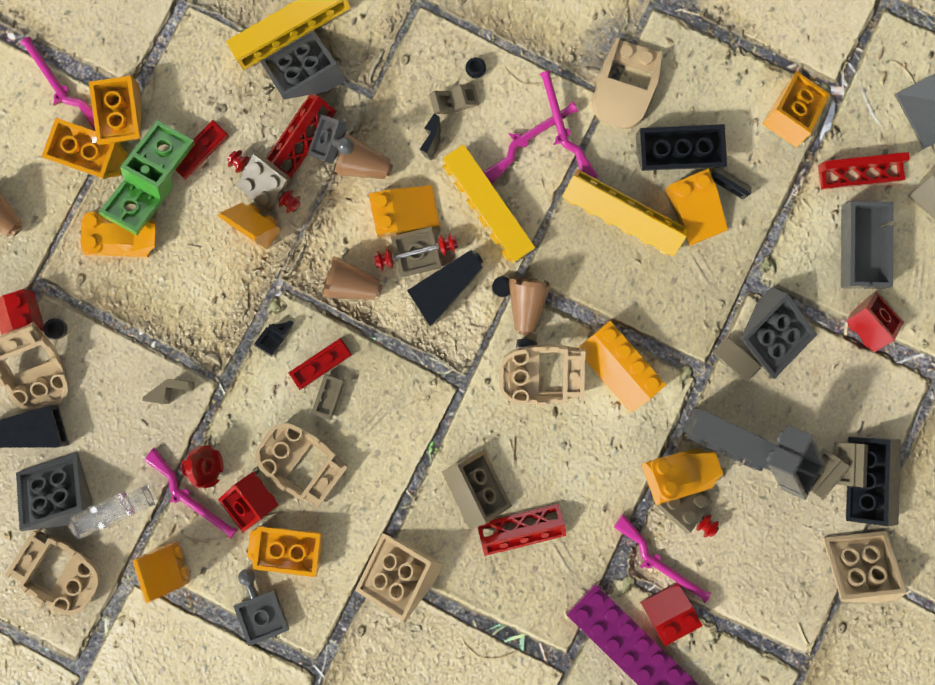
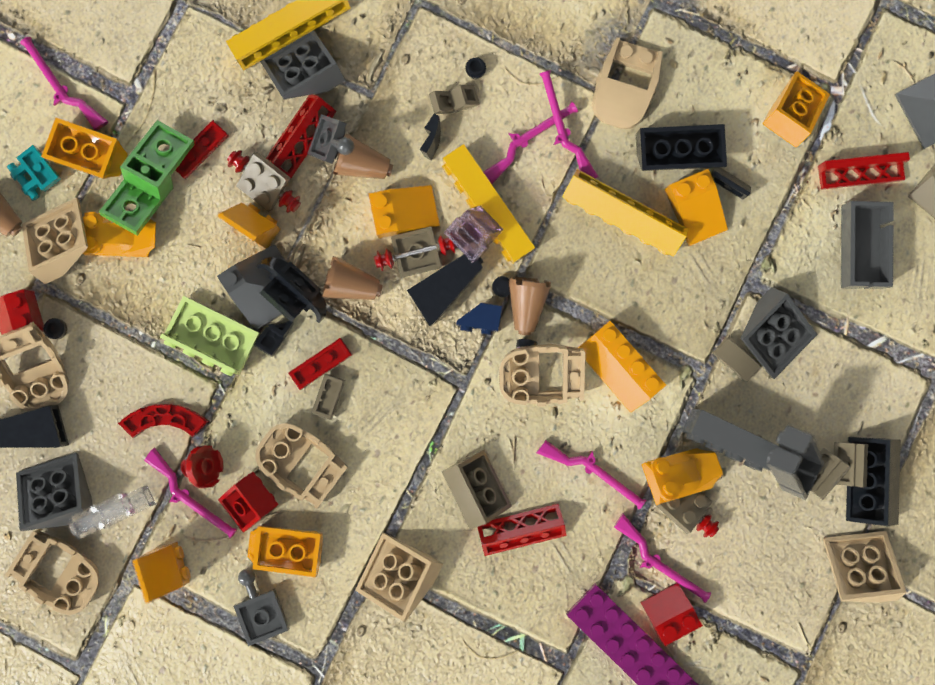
(38, 168): none -> teal plate
(55, 241): none -> tan slope
(116, 109): light orange slope -> none
(162, 392): dark tan slope -> none
(163, 415): none -> red tile
(210, 336): none -> yellowish green bracket
(244, 286): none -> dark grey slope
(291, 290): none -> black plate
(473, 232): none -> plate
(482, 317): none -> dark blue slope
(550, 451): none -> dark pink piece
(875, 322): red slope -> none

